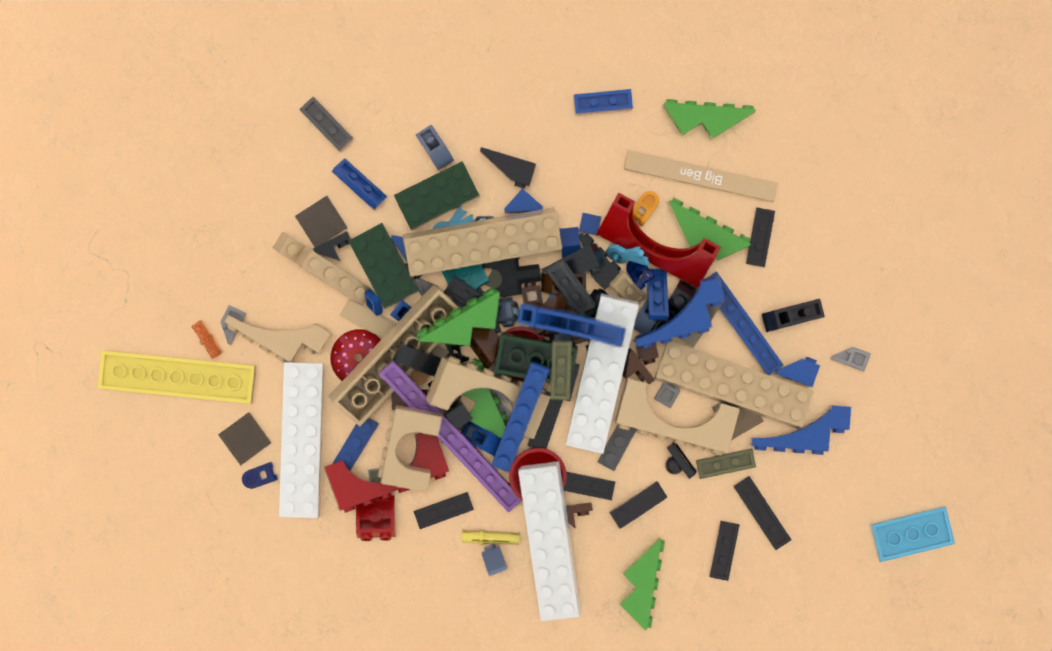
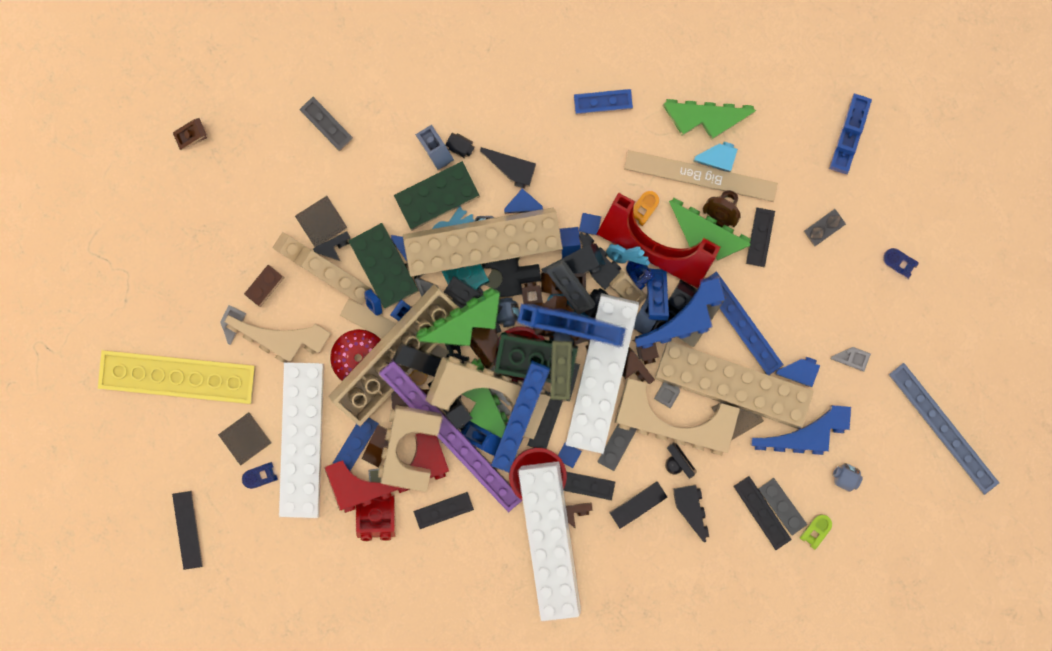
(187, 530): none -> black tile
(190, 134): none -> reddish brown slope
(206, 339): clear orange pin -> none
(264, 285): none -> reddish brown brick
(359, 183): blue plate -> none
(375, 447): none -> reddish brown slope
(460, 145): none -> black brick
(490, 537): light yellow pin -> none
(494, 559): sand blue slope -> none
(569, 455): none -> blue tile
(643, 576): bright green slope -> none
(688, 505): none -> black slope
(718, 157): none -> medium azure slope
(723, 210): none -> reddish brown tile
(724, 550): black tile -> none
(726, 463): olive tile -> none
(782, 506): none -> dark grey plate
(793, 315): black slope -> none
(821, 524): none -> lime plate
(824, 227): none -> dark grey tile
(847, 477): none -> sand blue head
(850, 133): none -> blue slope
(893, 259): none -> clear blue plate
(912, 534): medium azure tile -> none
(944, 428): none -> sand blue tile

